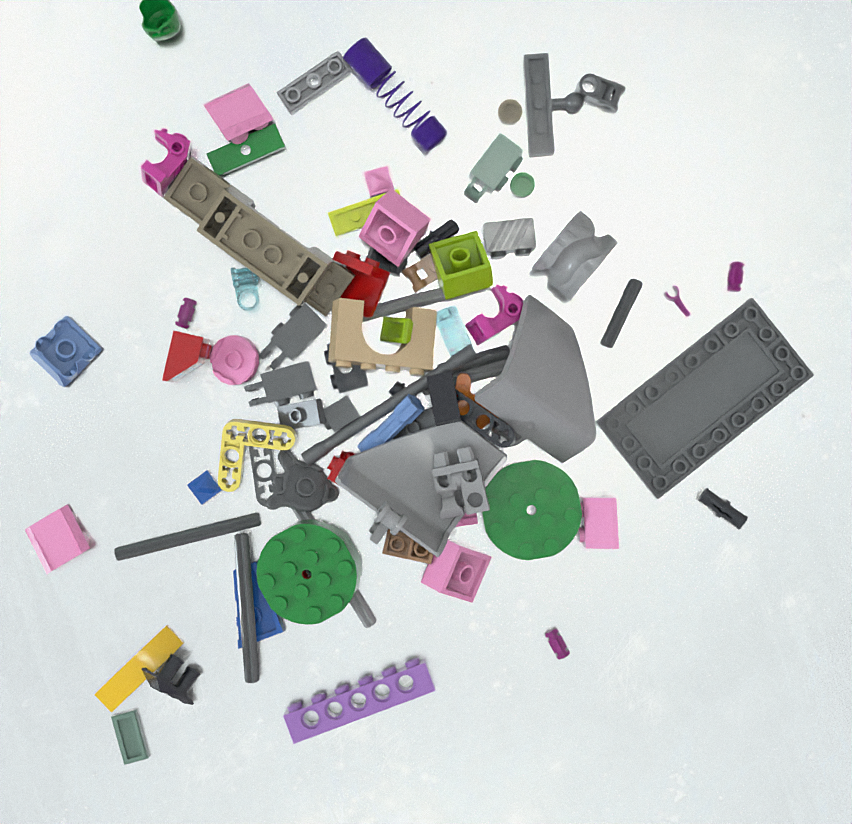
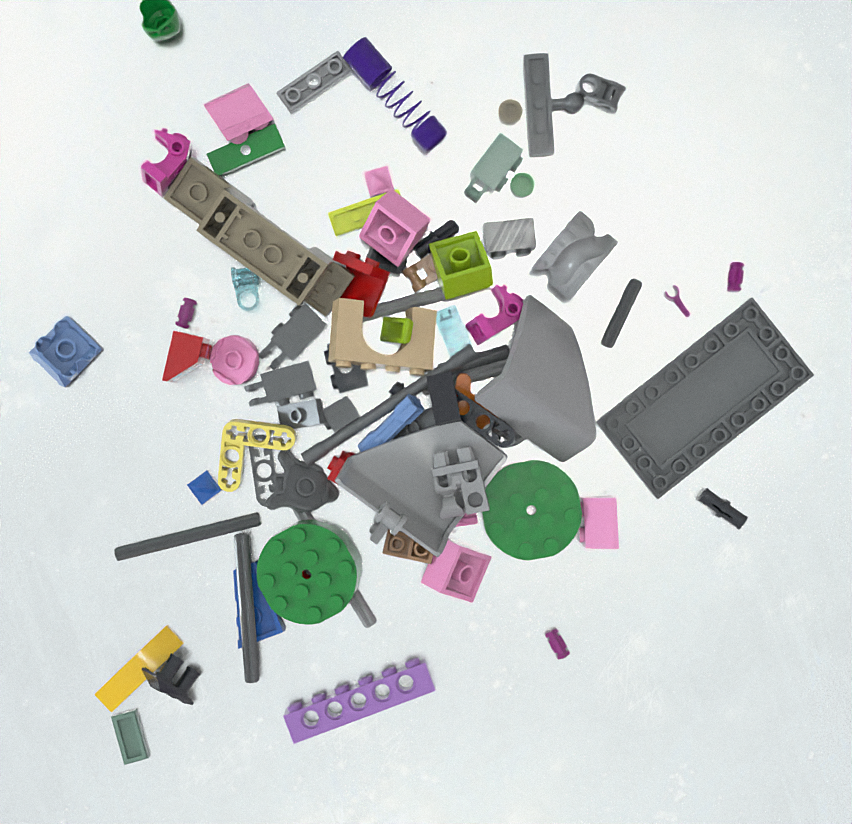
(58, 538): bright pink slope -> none

